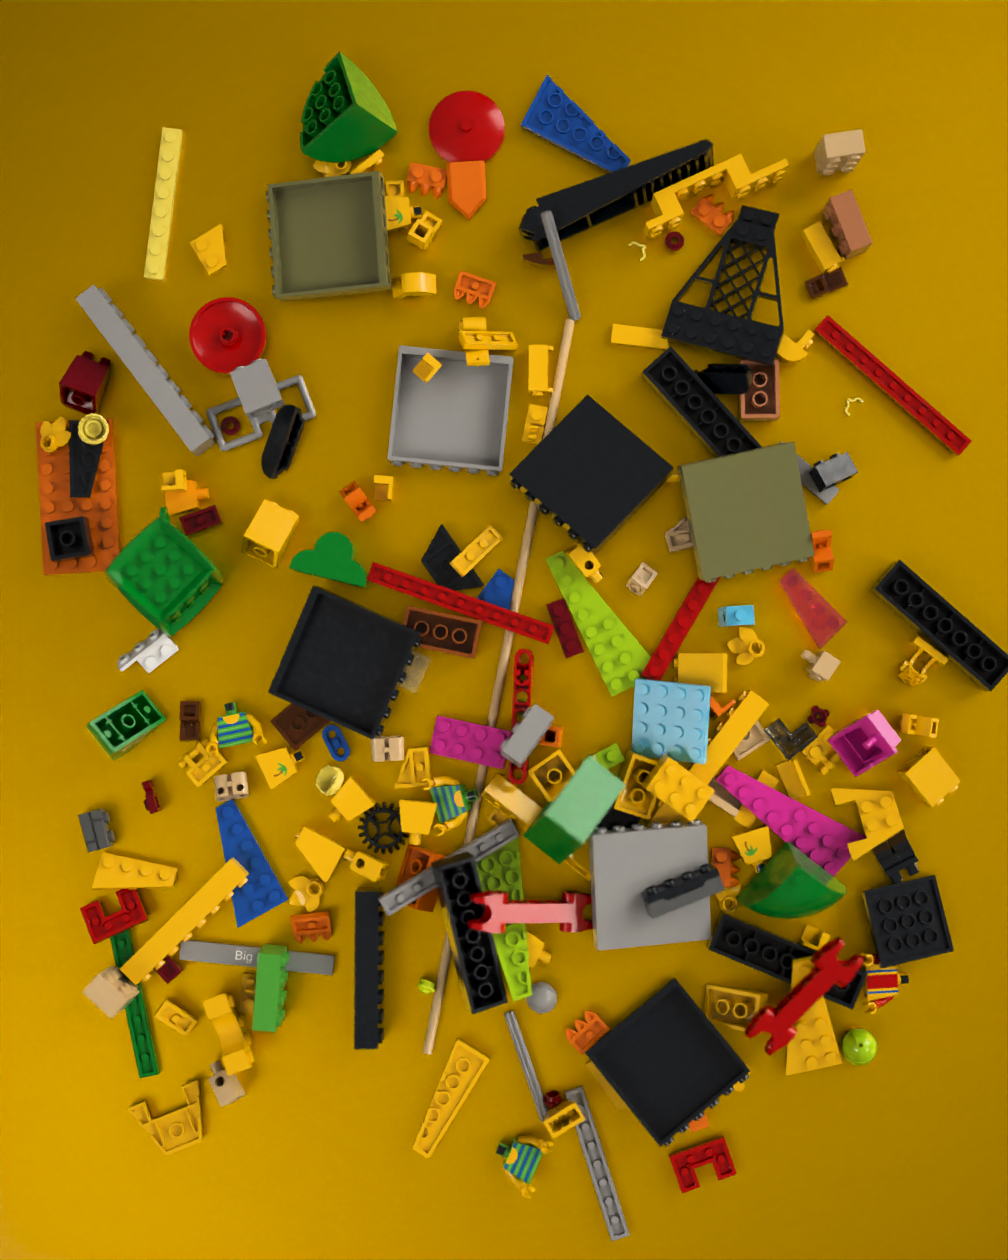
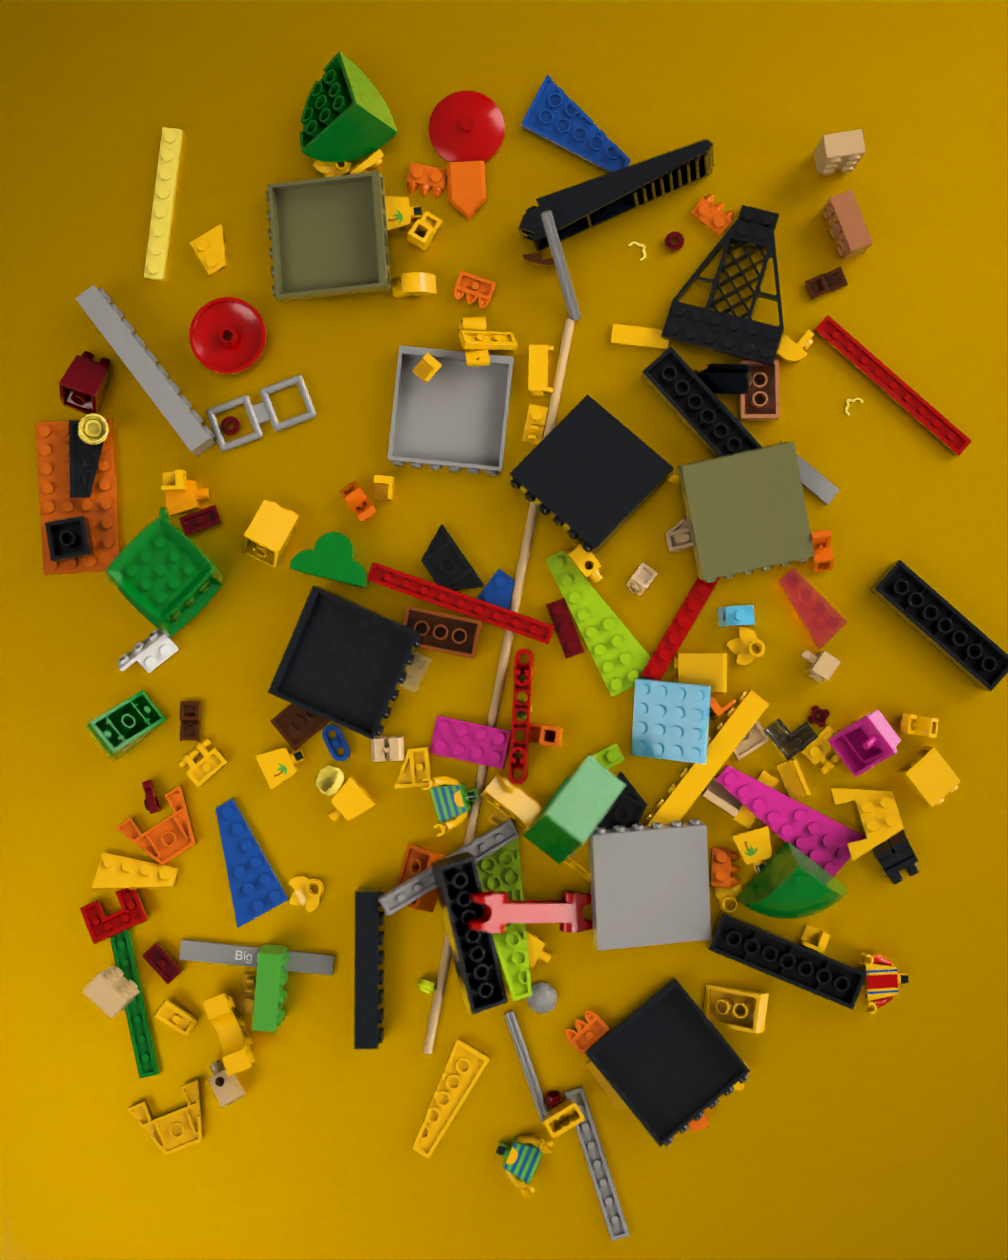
(54, 435): yellow plate -> none
(96, 830): dark grey brick -> none
(169, 836): none -> orange wing
(181, 924): yellow brick -> none
(231, 786): tan piece -> none
(234, 730): torso -> none
(257, 388): light grey brick -> none
(282, 441): black brick -> none
(312, 925): orange plate -> none
(320, 851): yellow slope -> none
(374, 867): yellow torso -> none
(376, 822): black gear -> none
(394, 188): yellow tile -> none
(416, 818): yellow torso -> none
(476, 551): yellow tile -> none
(526, 735): light grey brick -> none
(552, 775): yellow slope -> none
(634, 797): yellow slope -> none
(678, 787): yellow brick -> none
(682, 890): piece -> none
(711, 1151): red plate -> none
(736, 179): yellow bracket -> none
(815, 1038): yellow wing -> none
(821, 247): yellow brick -> none
(826, 973): red piece -> none
(833, 471): brick -> none
(850, 1046): lime helmet -> none
(907, 921): black plate -> none
(924, 653): yellow tile -> none

